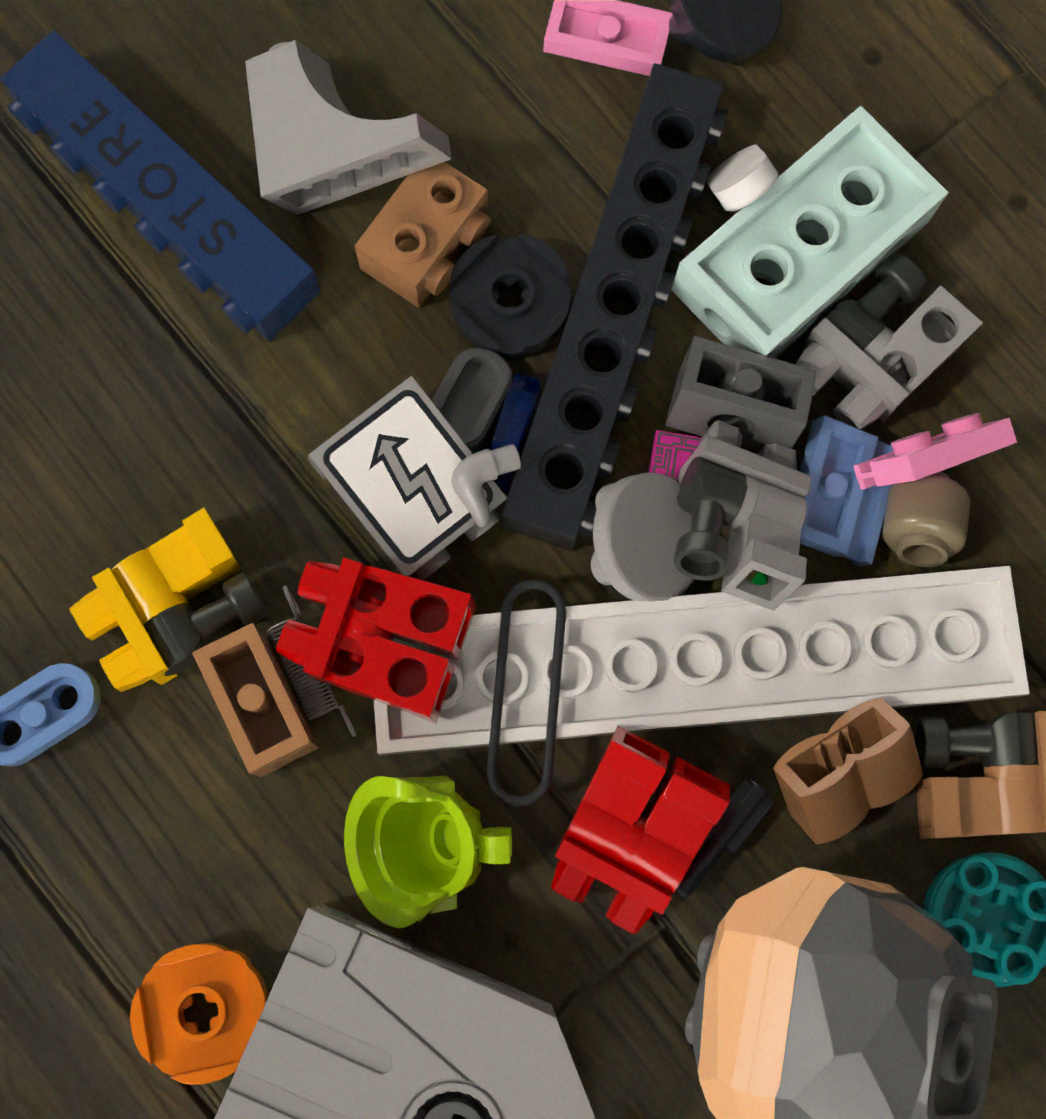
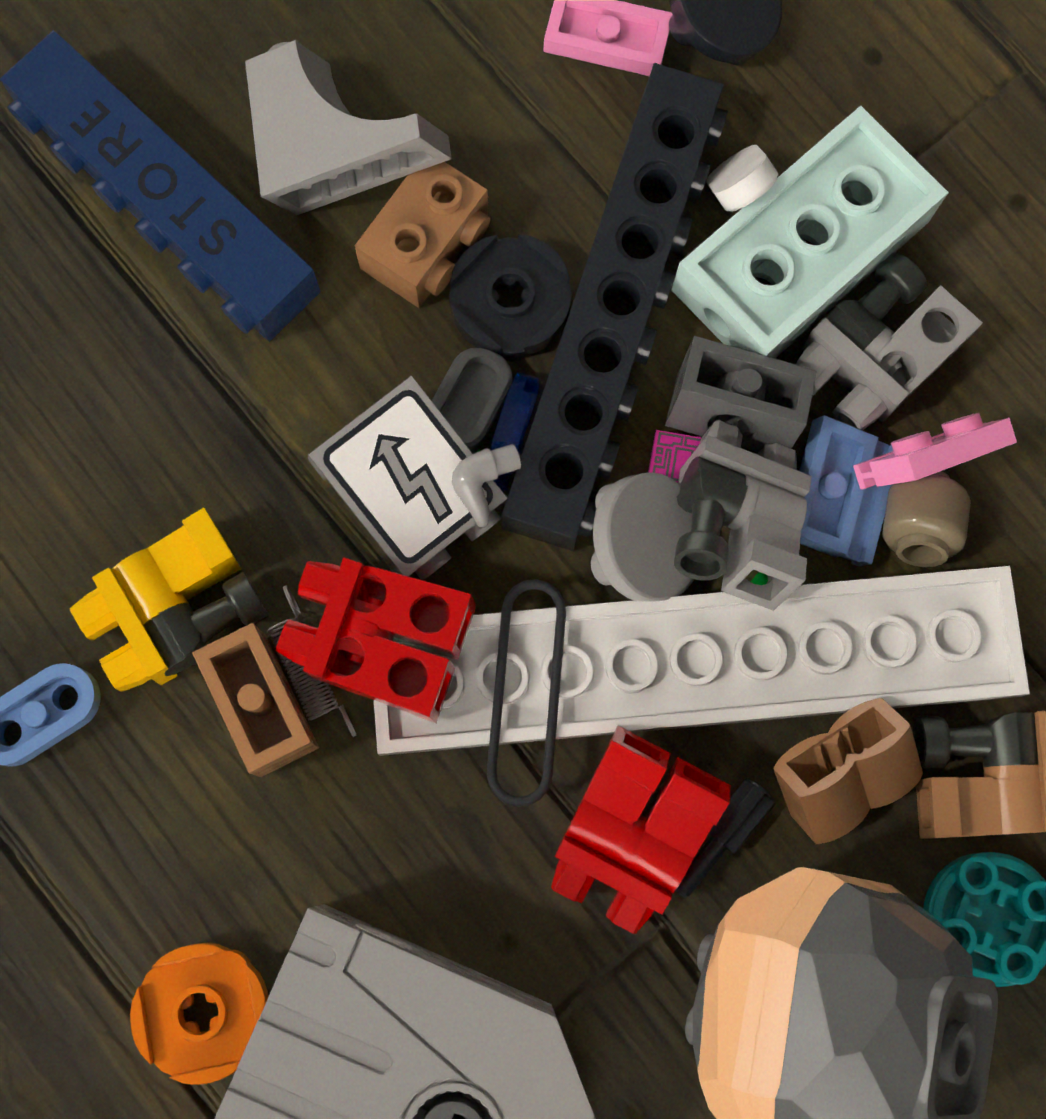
(416, 846): lime helmet -> none

